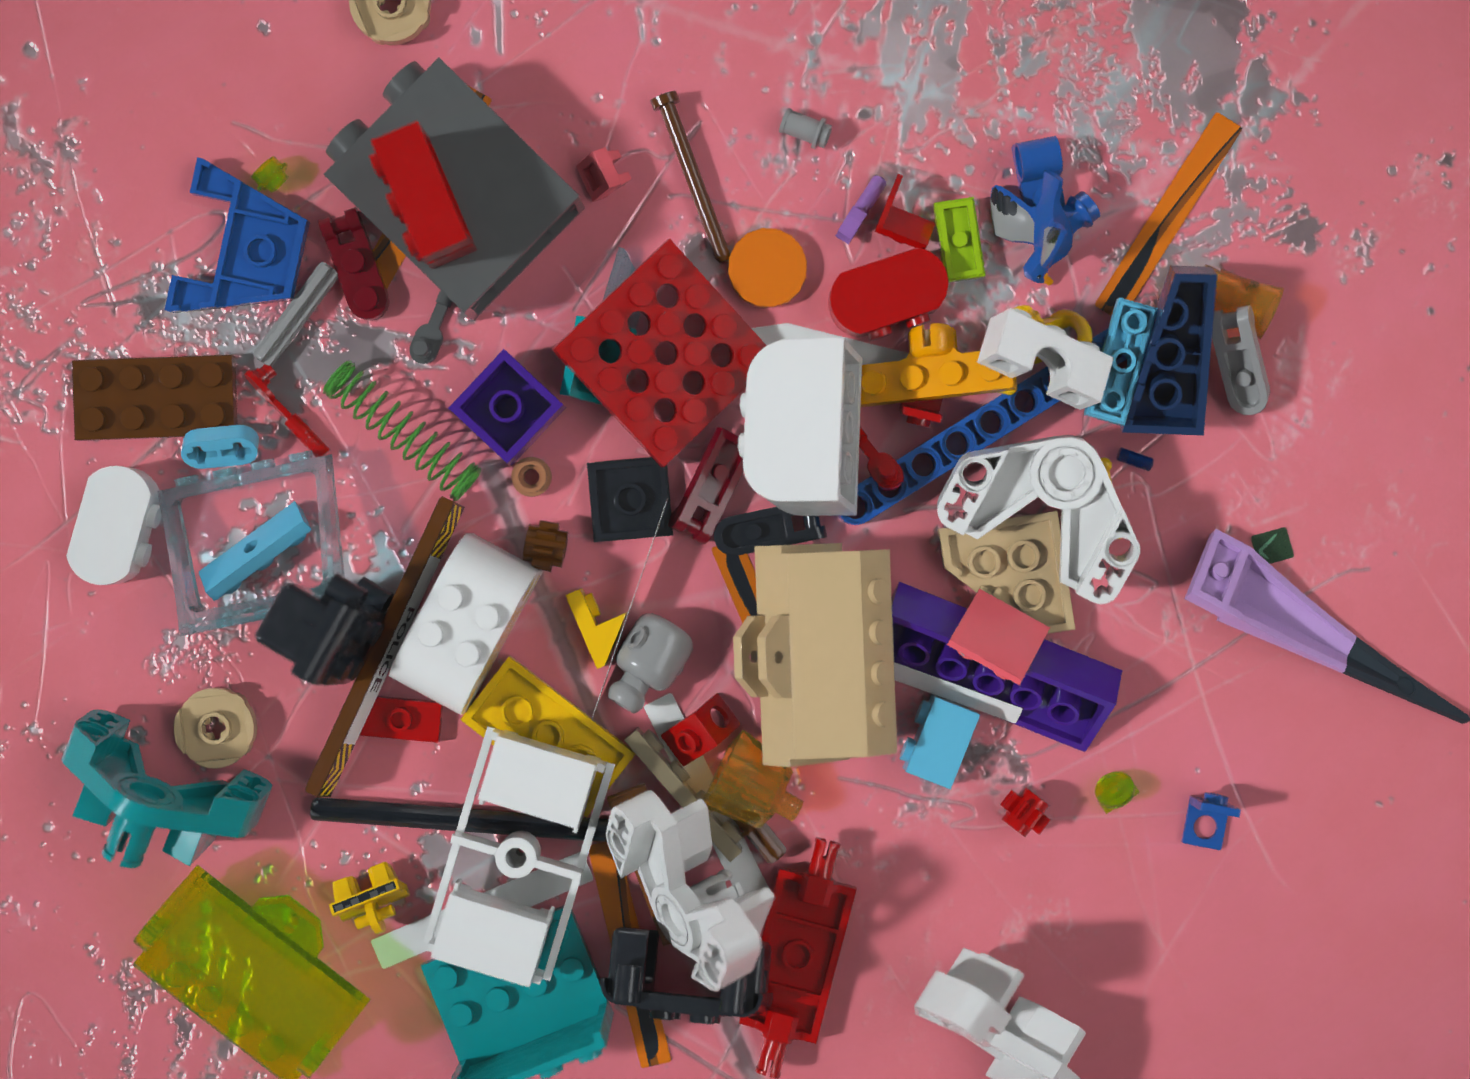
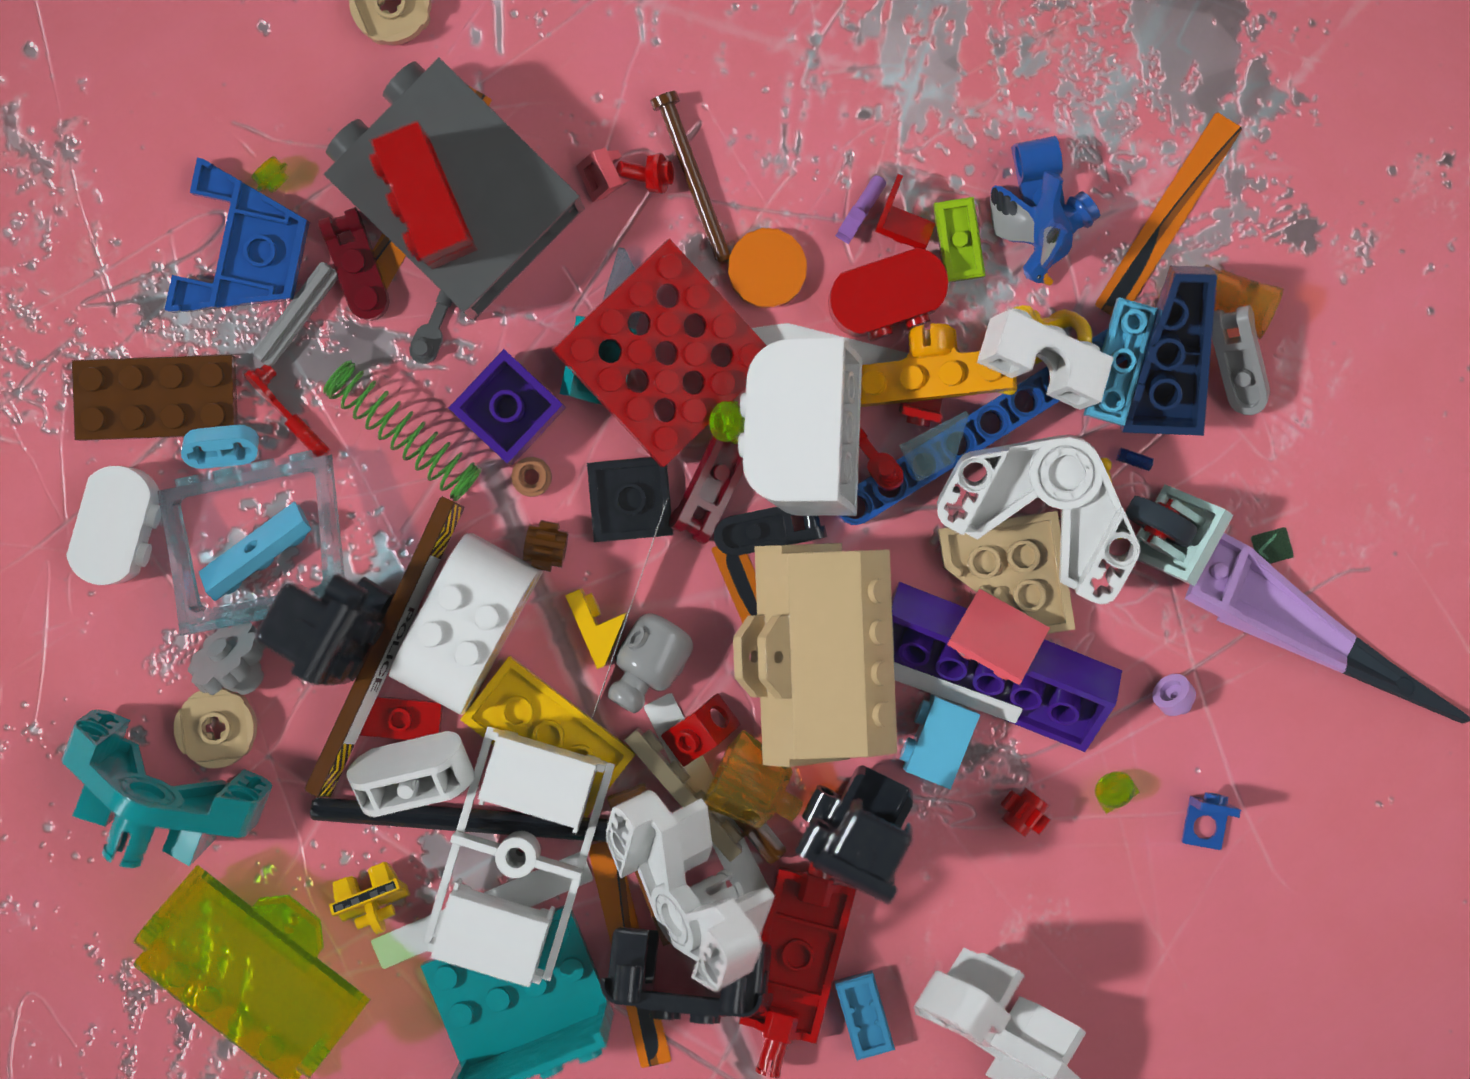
(228, 661): none -> light grey plant
(411, 774): none -> white brick
(657, 173): none -> red plate
(727, 422): none -> clear neon green plate
(806, 128): light grey pin -> none
(859, 832): none -> black container
(864, 1015): none -> dark azure plate
(935, 447): none -> clear light blue tile
(1174, 695): none -> lavender tile
(1177, 532): none -> light aqua plate

